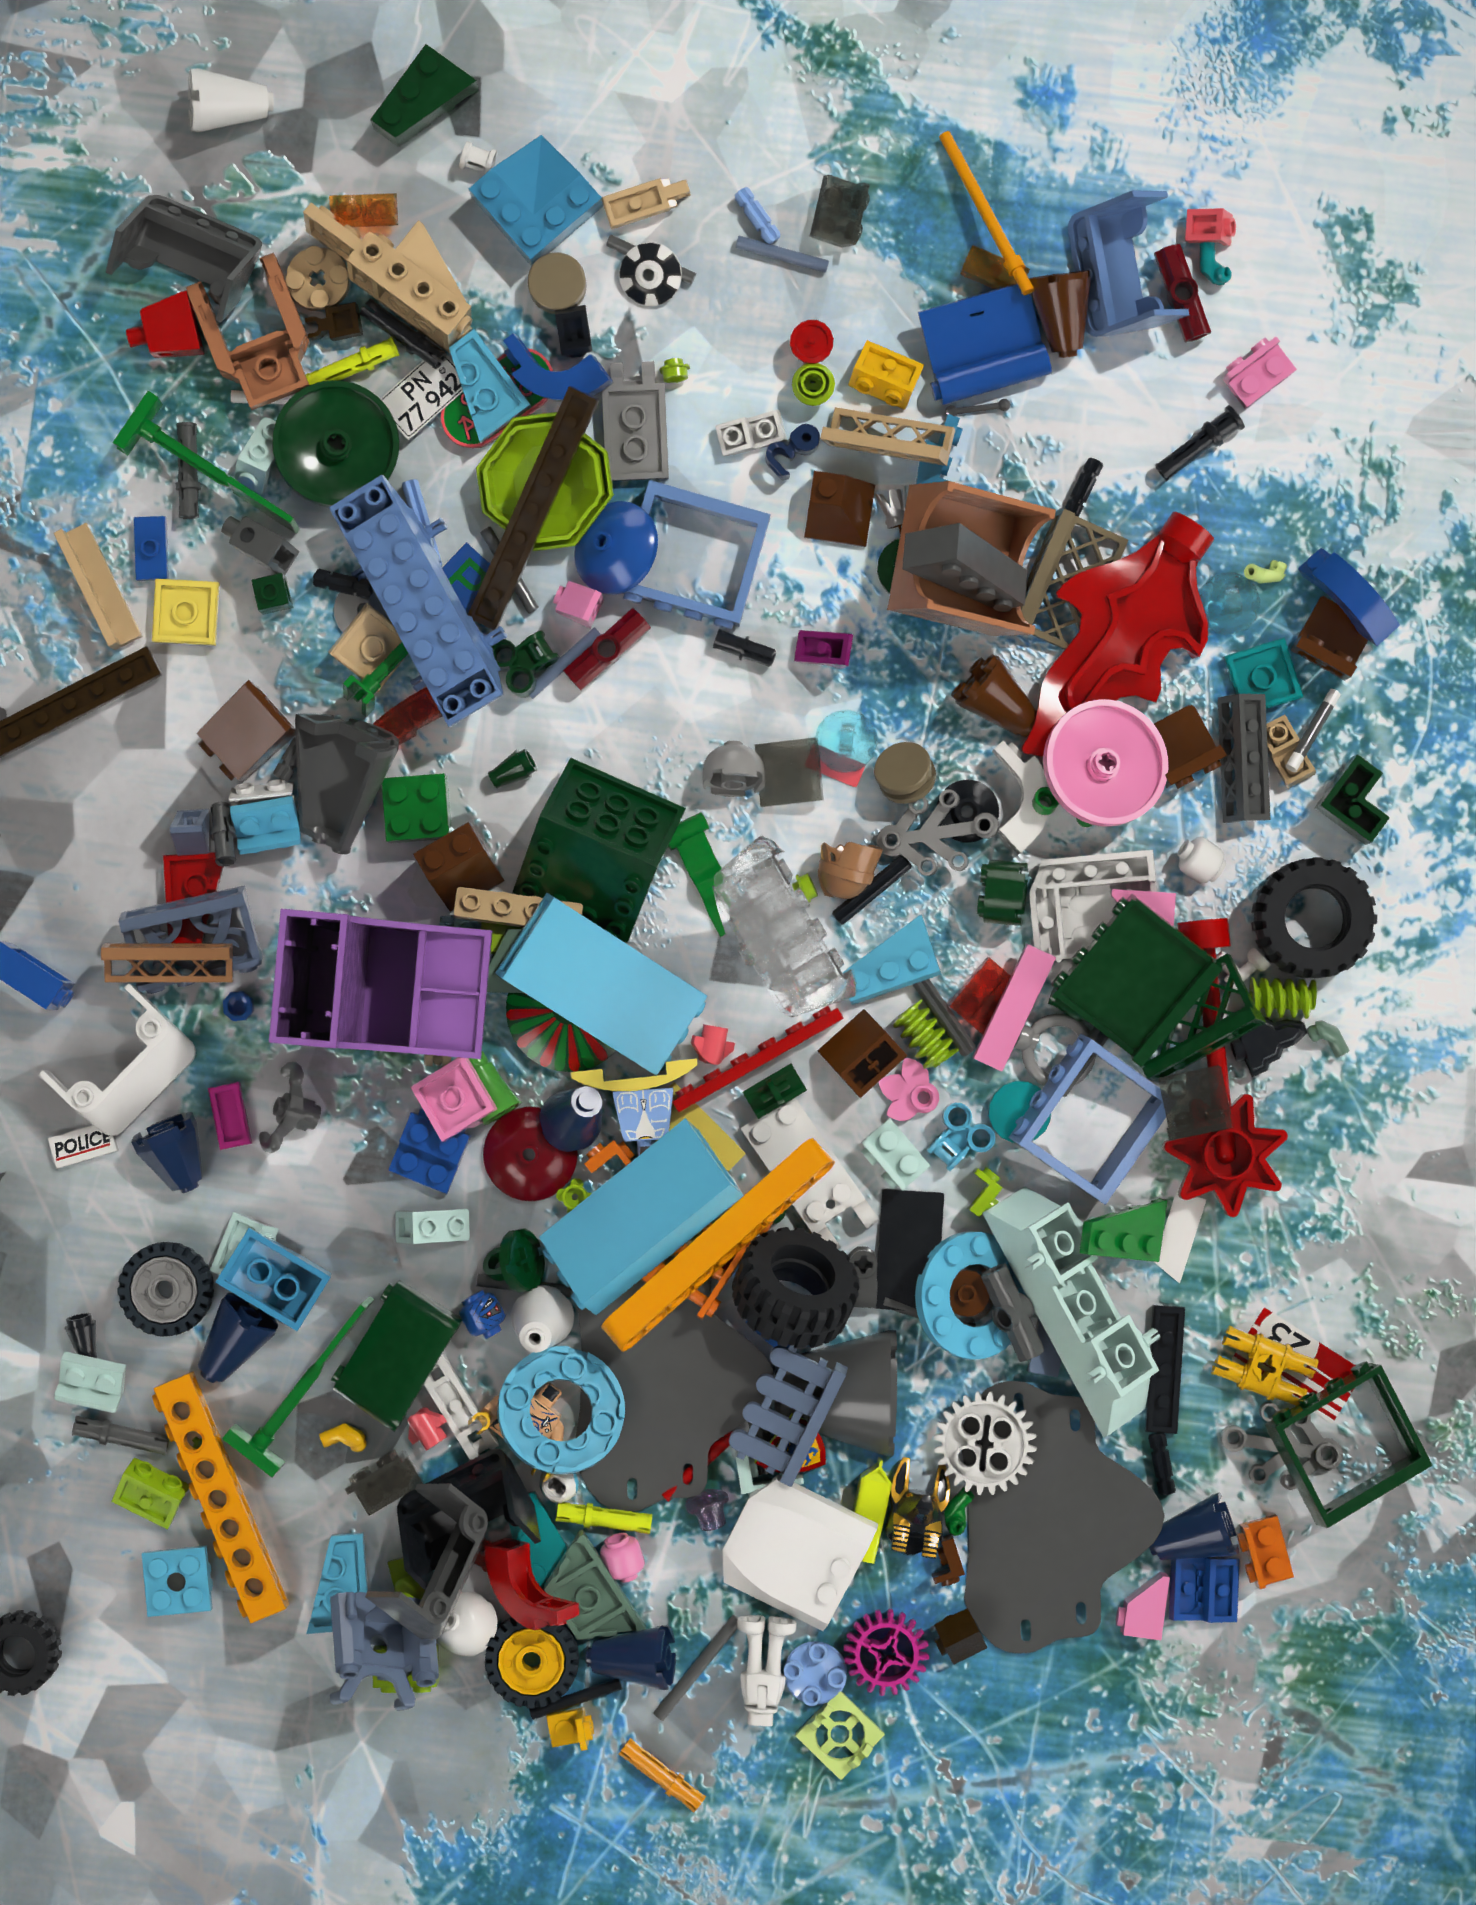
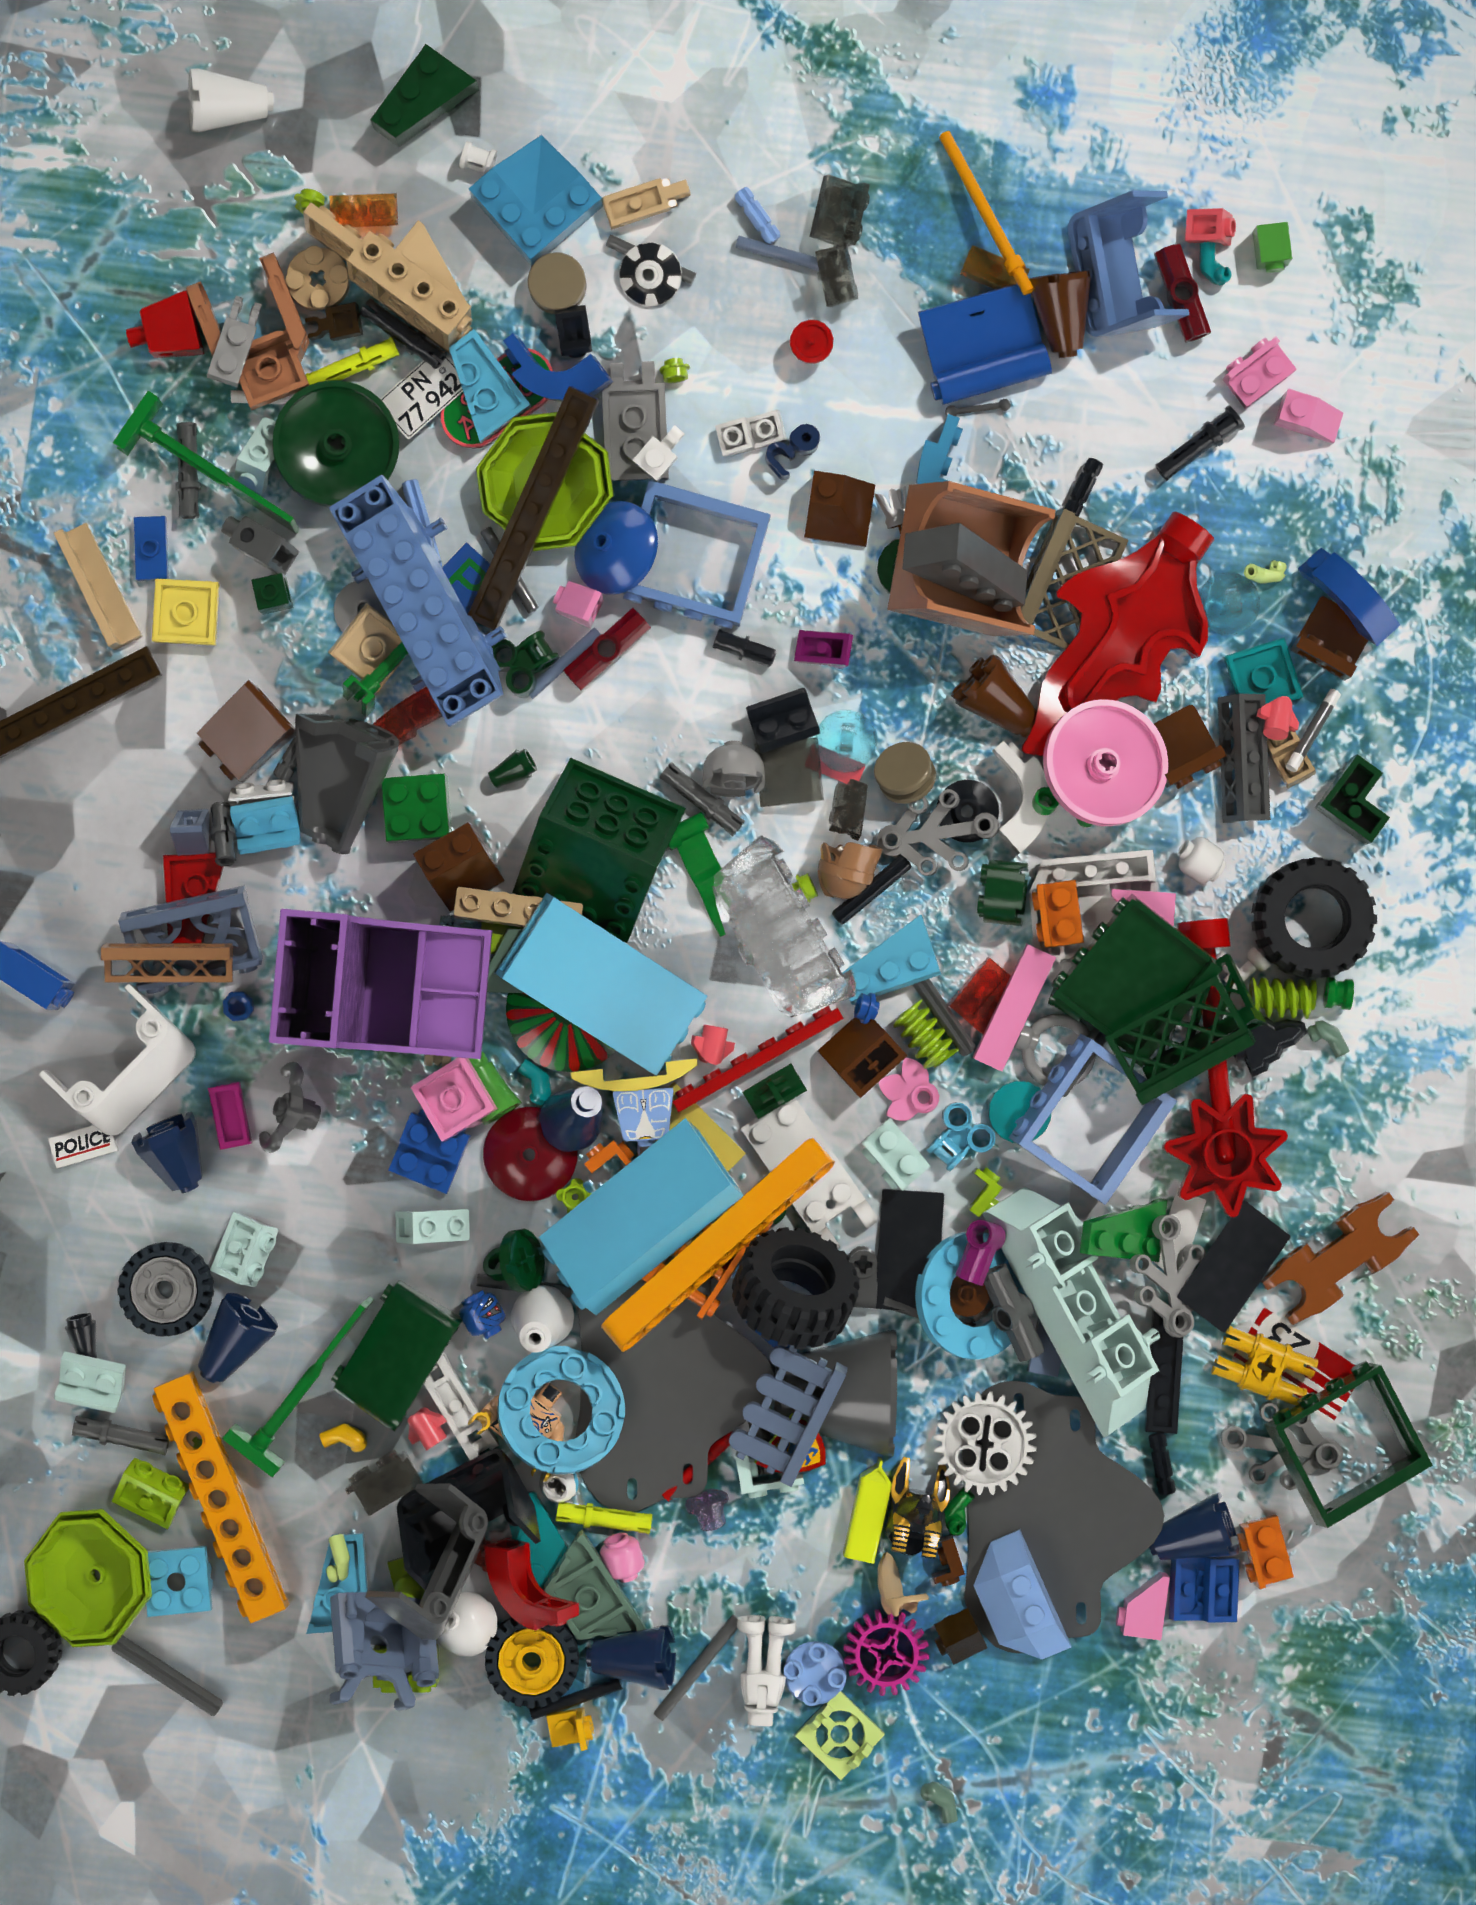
(64, 1581): none -> lime rock
(167, 1675): none -> dark grey axle
(188, 243): dark grey windscreen -> none
(233, 345): none -> light grey hinge
(274, 1278): dark azure slope -> none
(308, 196): none -> lime plate
(341, 1558): none -> yellowish green arm
(342, 583): black axle -> none
(539, 1082): none -> teal arm
(657, 456): none -> white brick
(667, 1779): light orange pin -> none
(702, 799): none -> dark grey pin
(782, 720): none -> black bracket
(796, 1551): white wedge -> none
(823, 384): lime cone -> none
(836, 275): none -> clear smoke hips
(848, 808): none -> clear smoke hips
(866, 1007): none -> blue plate
(885, 375): yellow bracket -> none
(888, 443): tan fence -> none
(891, 1588): none -> tan piece
(942, 1797): none -> sand green arm
(977, 1254): none -> magenta piece
(1018, 1599): none -> light blue wedge
(1059, 914): none -> orange bracket
(1171, 1280): none -> light grey plant
(1192, 1065): none -> dark green fence
(1195, 1102): clear smoke bracket -> none
(1233, 1267): none -> black sticker
(1272, 246): none -> bright green brick
(1278, 718): none -> coral piece
(1308, 416): none -> bright pink slope
(1338, 993): none -> green wheel
(1357, 1245): none -> dark orange piece

